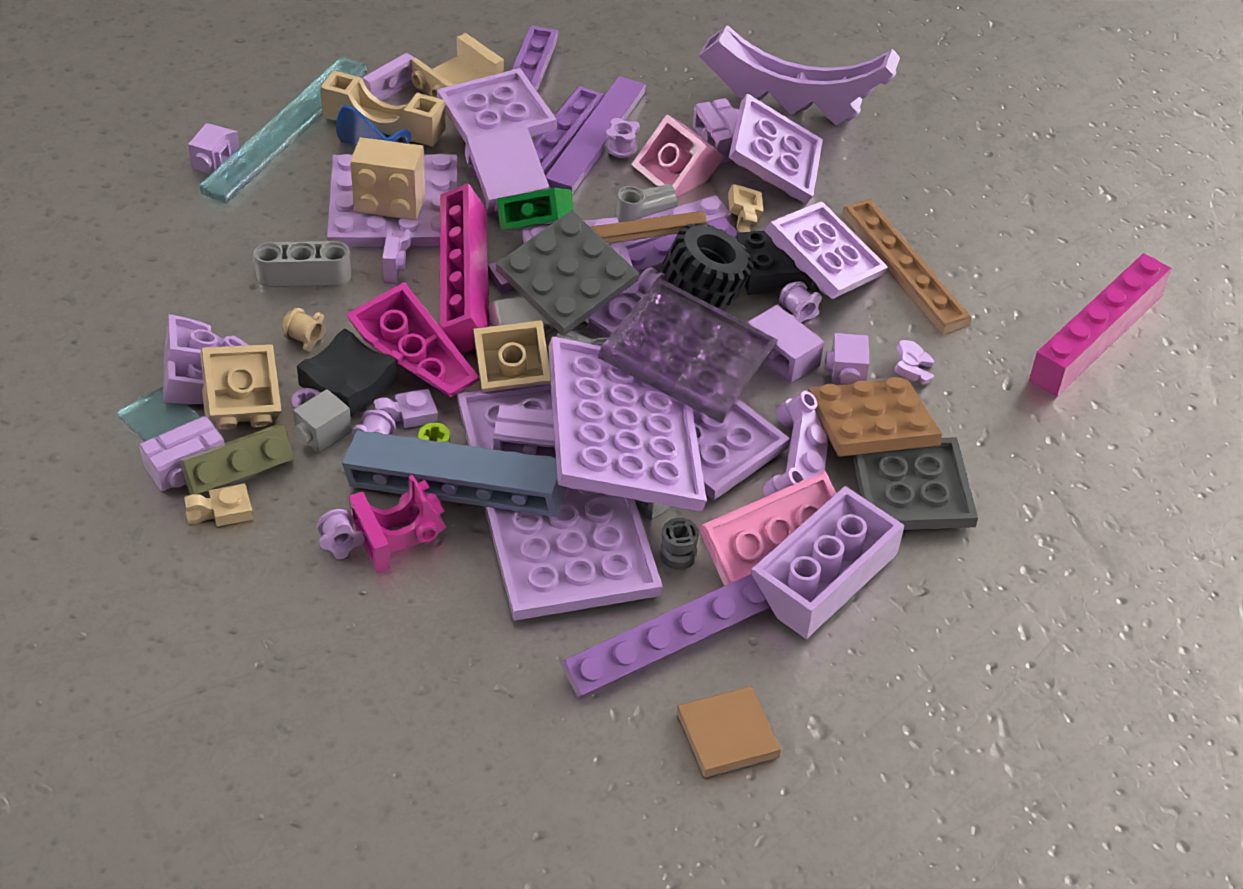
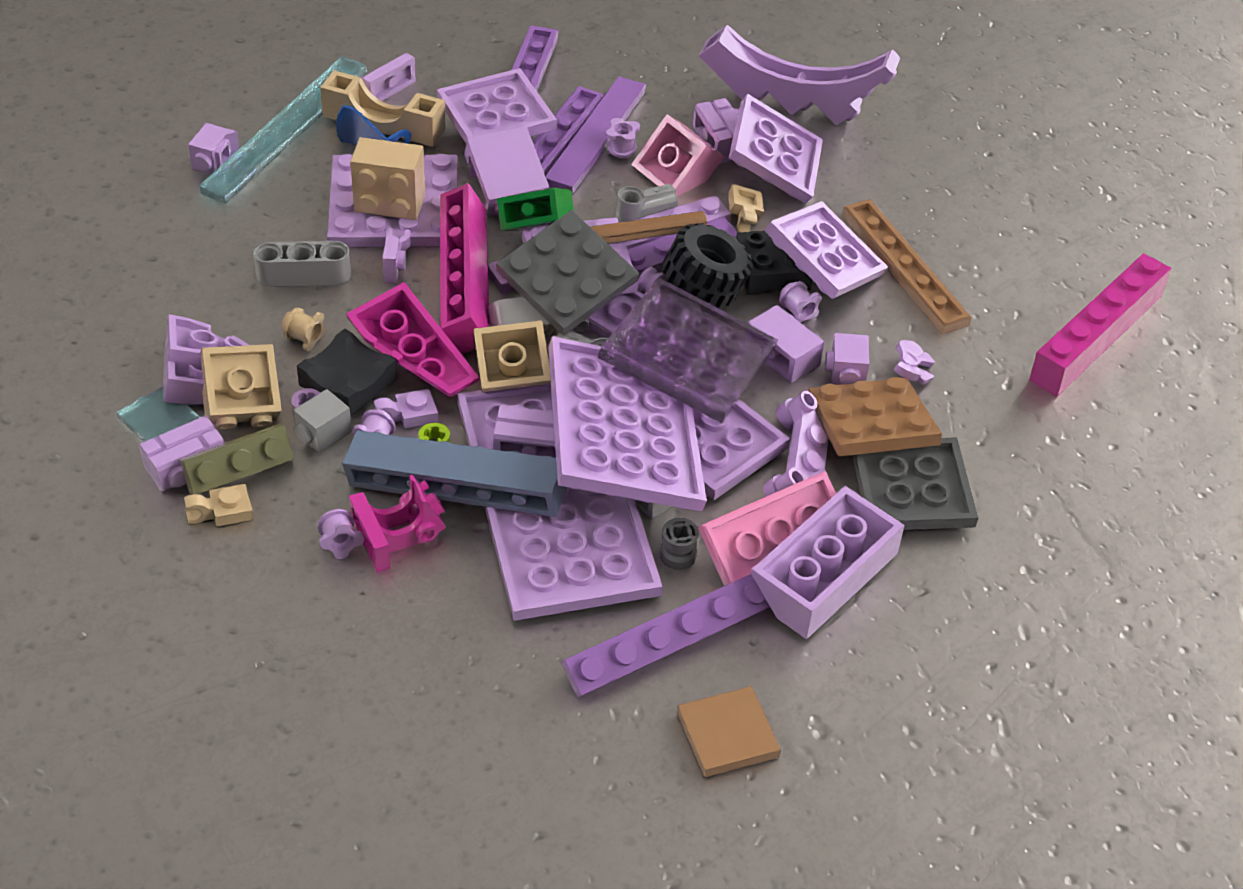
(471, 63): tan panel -> none

